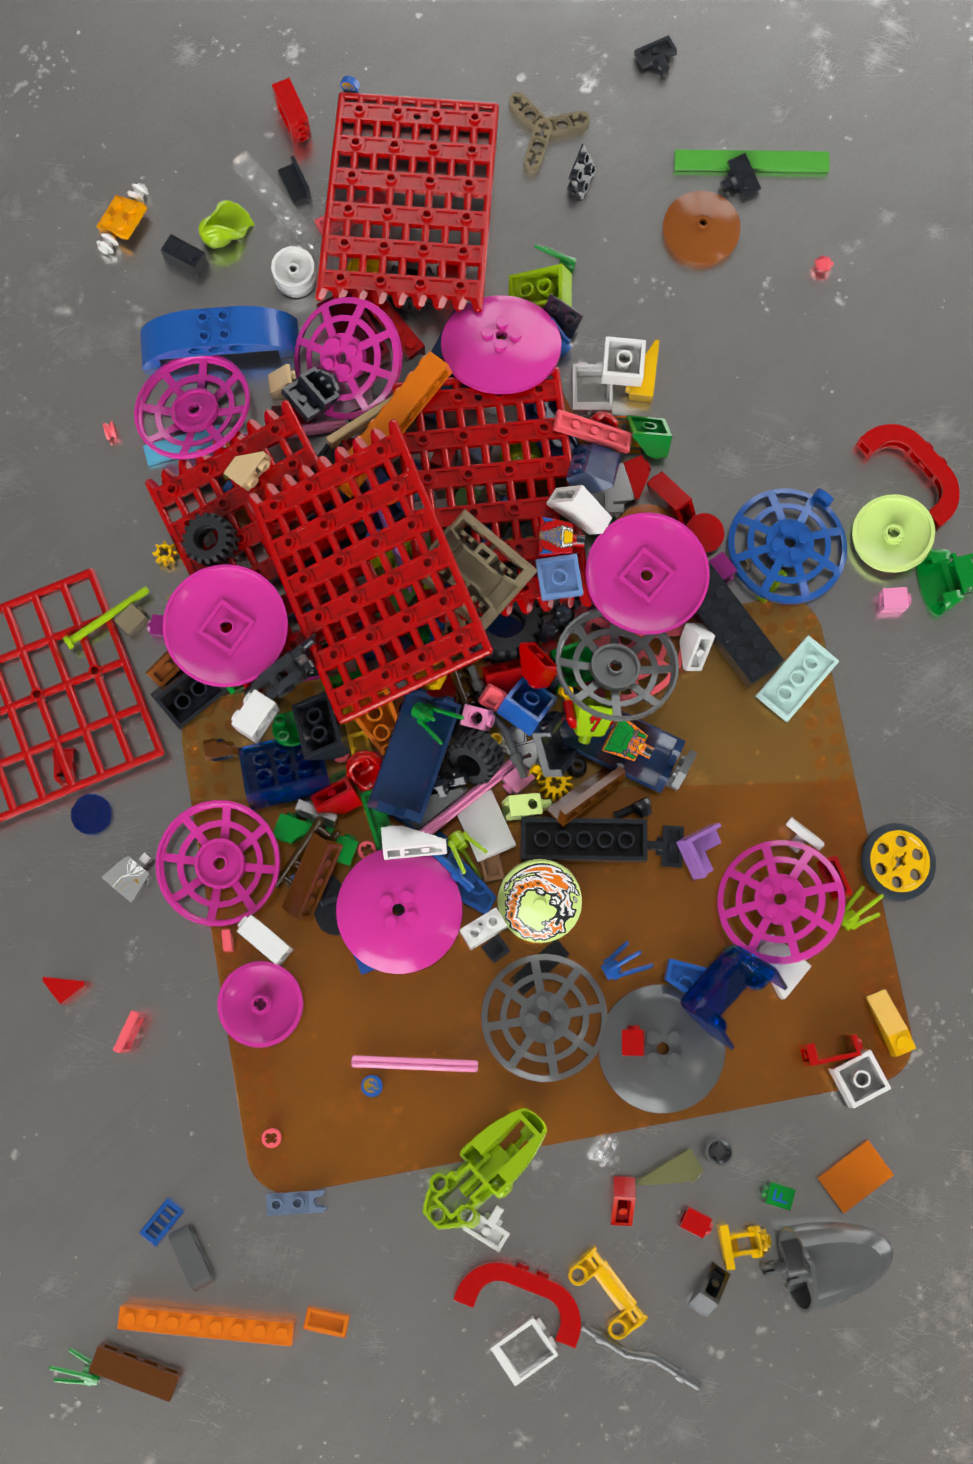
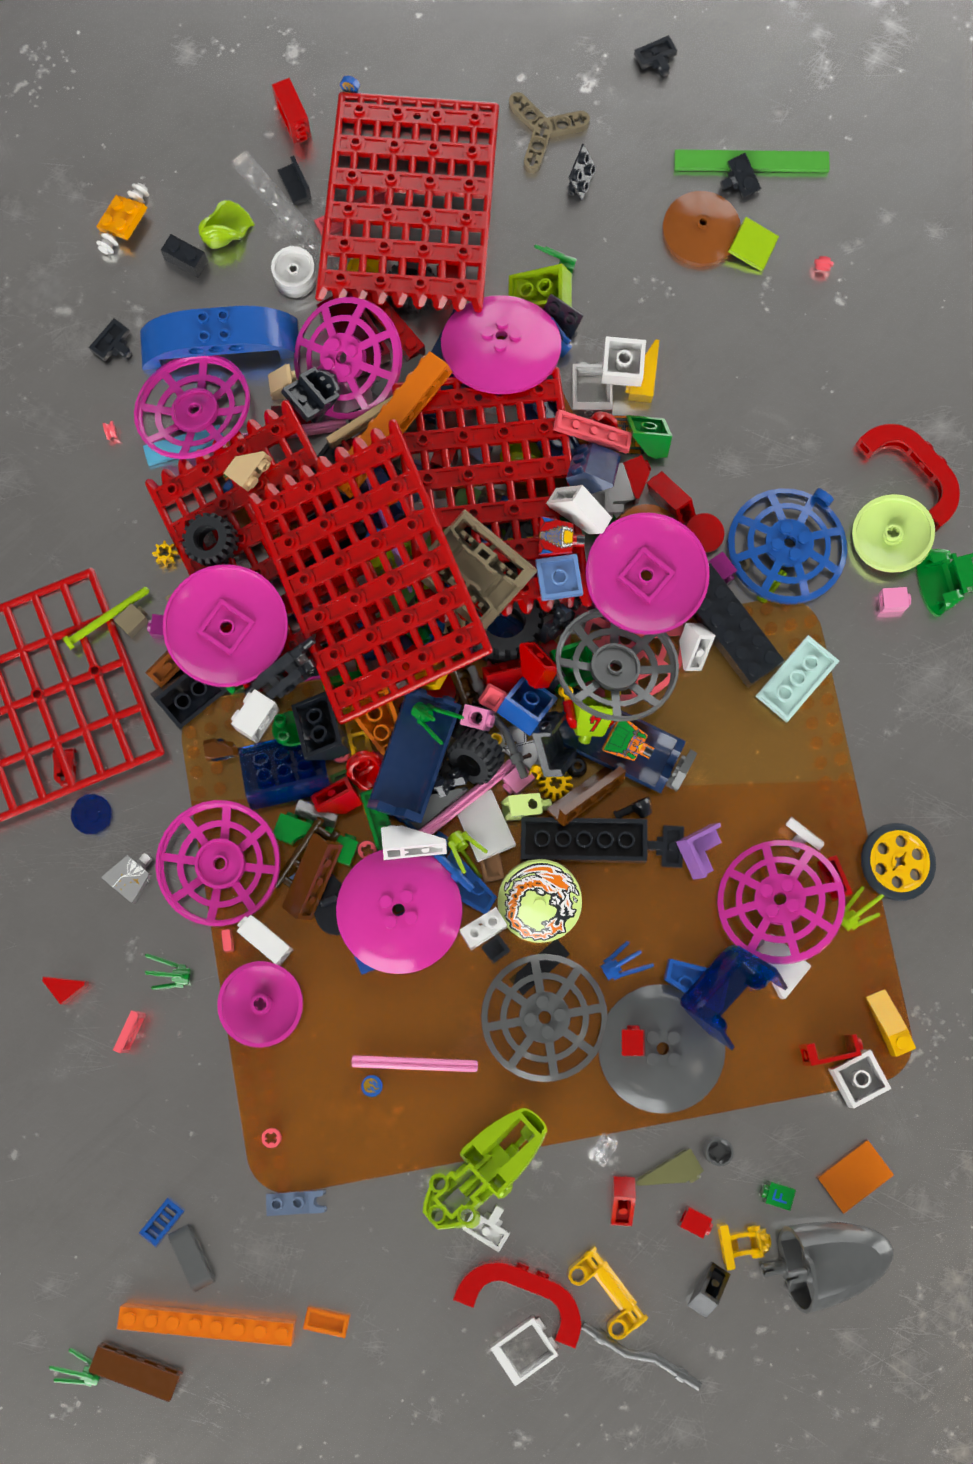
(112, 341): none -> black hinge
(180, 975): none -> green plant
(753, 244): none -> lime tile

